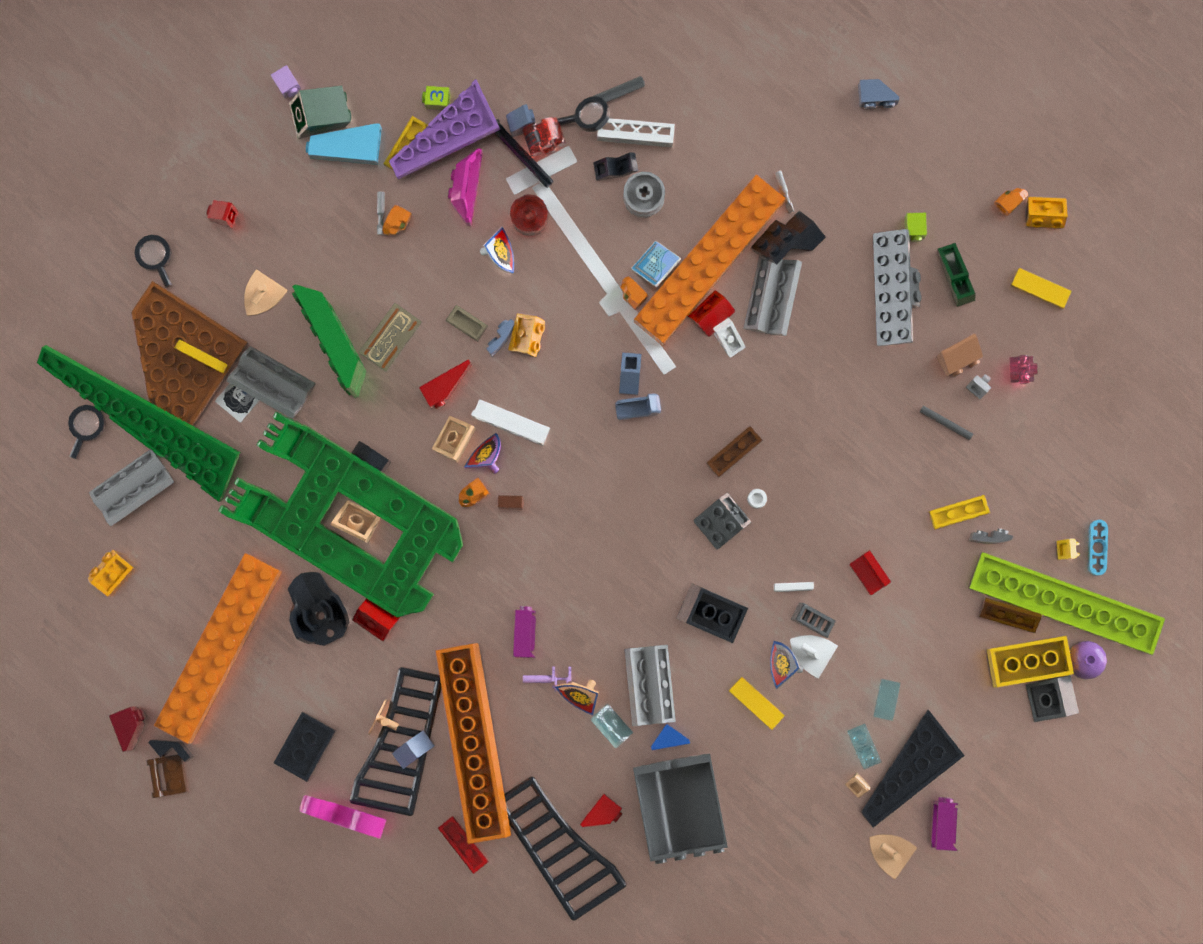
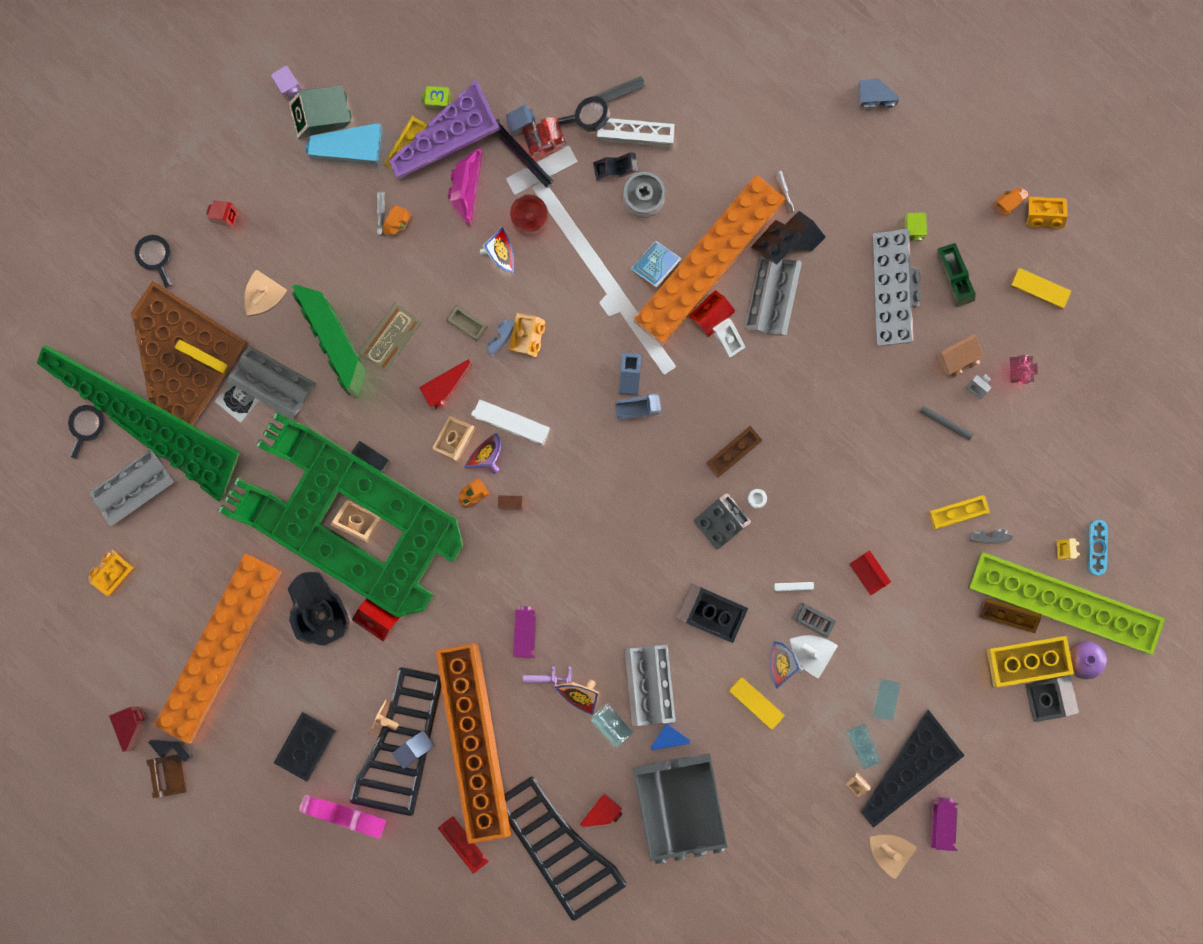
(633, 293): orange rock -> none

